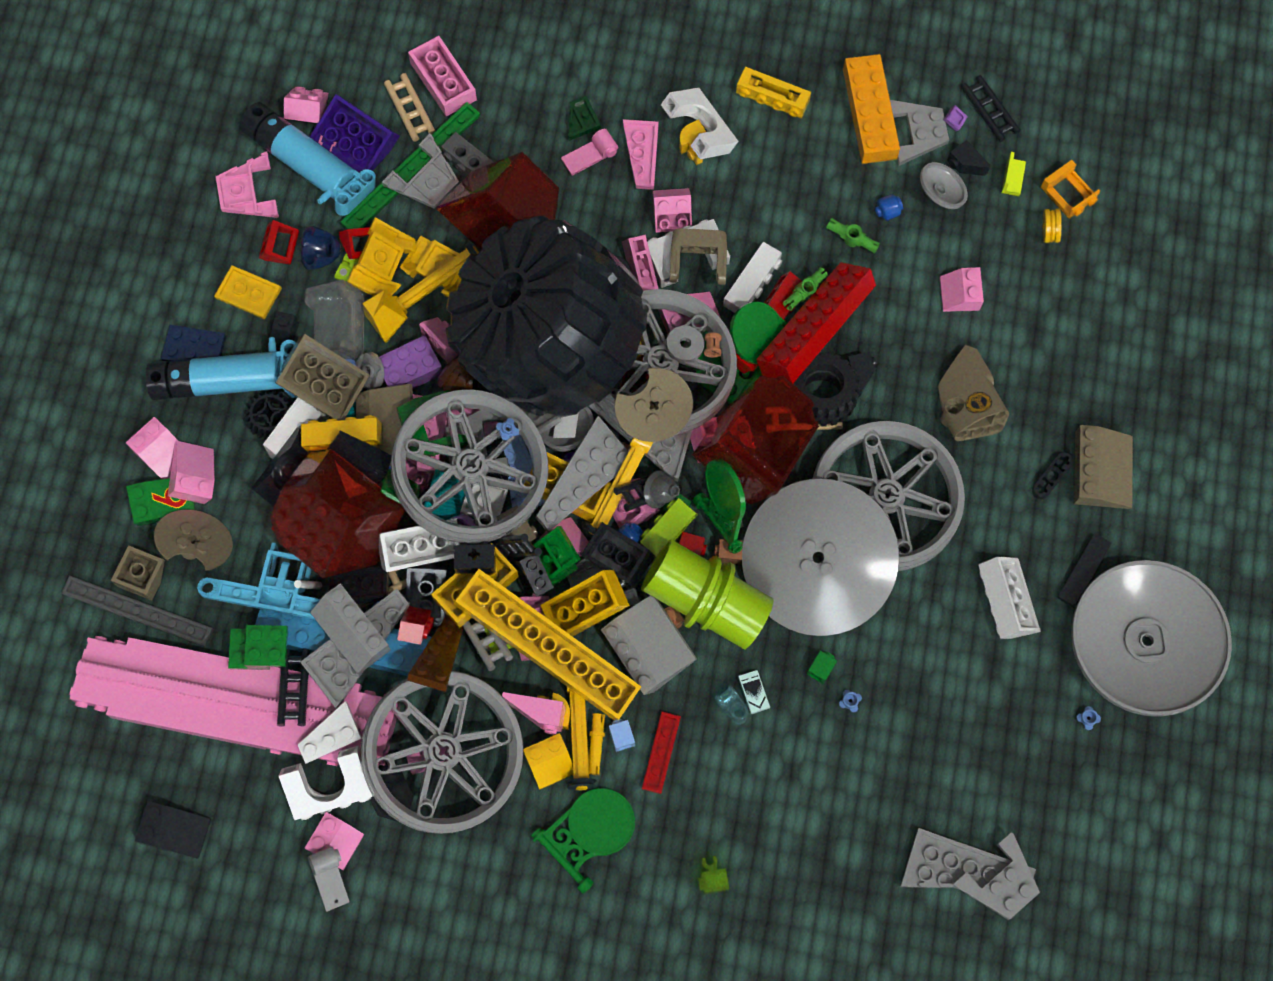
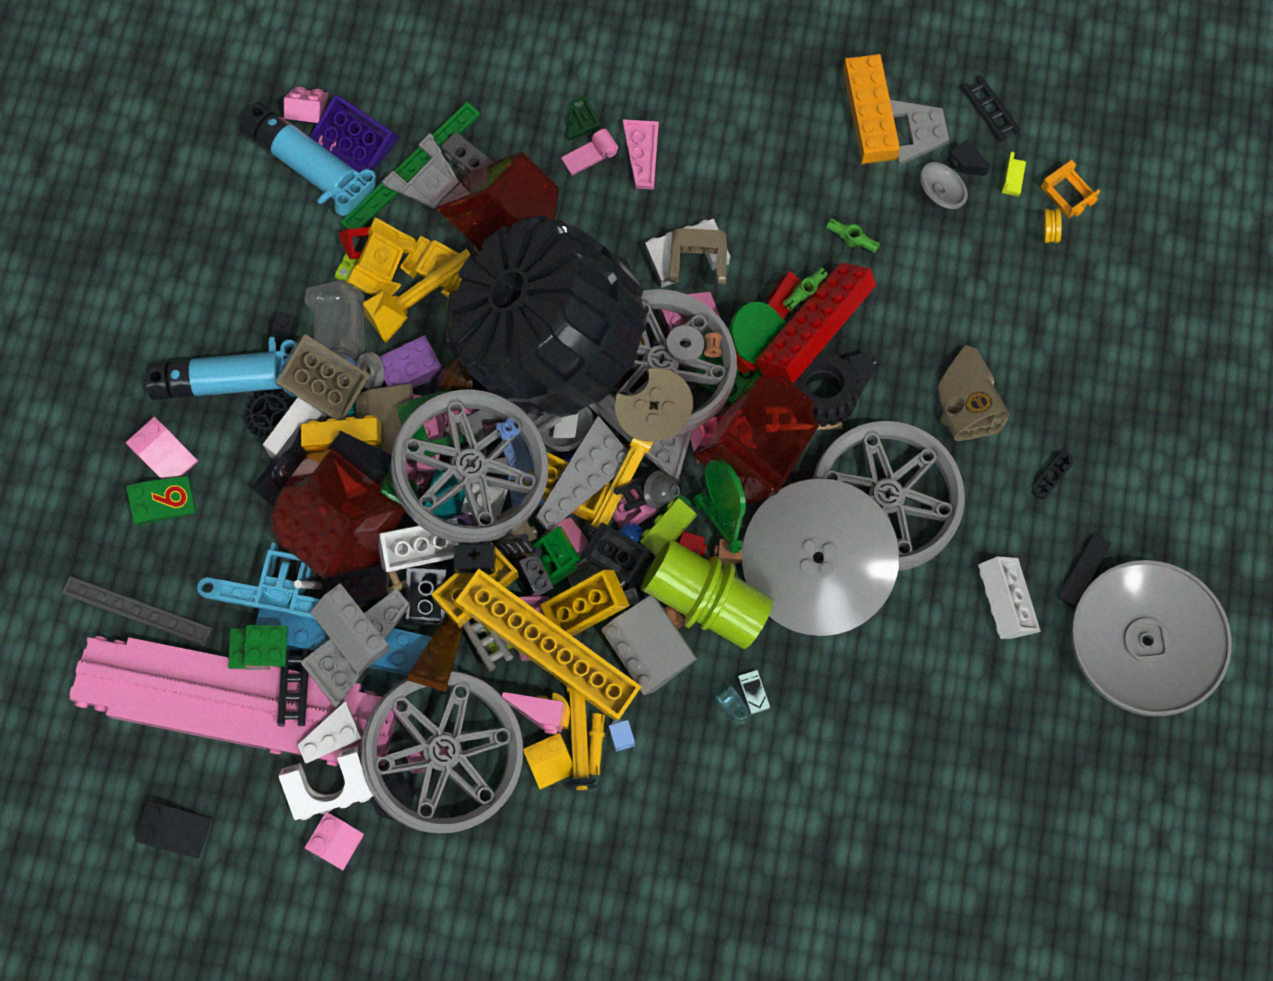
(139, 573): dark tan slope -> none
(192, 343): dark blue plate -> none
(192, 473): bright pink slope -> none
(193, 536): dark tan piece -> none
(238, 191): bright pink wing -> none
(248, 292): yellow tile -> none
(269, 240): red tile -> none
(319, 248): dark blue hair -> none
(328, 878): light grey door -> none
(406, 117): tan bar -> none
(415, 625): red brick -> none
(436, 335): bright pink slope -> none
(442, 75): bright pink brick -> none
(598, 823): green piece -> none
(640, 262): bright pink slope -> none
(661, 752): red tile -> none
(672, 209): bright pink slope -> none
(687, 137): yellow brick -> none
(693, 103): white arch -> none
(713, 880): clear neon green brick -> none
(753, 277): white brick -> none
(773, 92): yellow brick -> none
(822, 666): green brick -> none
(856, 698): medium blue plate -> none
(889, 207): blue head -> none
(942, 861): light grey wing -> none
(955, 118): medium lavender tile -> none
(962, 290): bright pink slope -> none
(1009, 888): light grey wing -> none
(1094, 718): medium blue plate -> none
(1103, 467): dark tan slope -> none

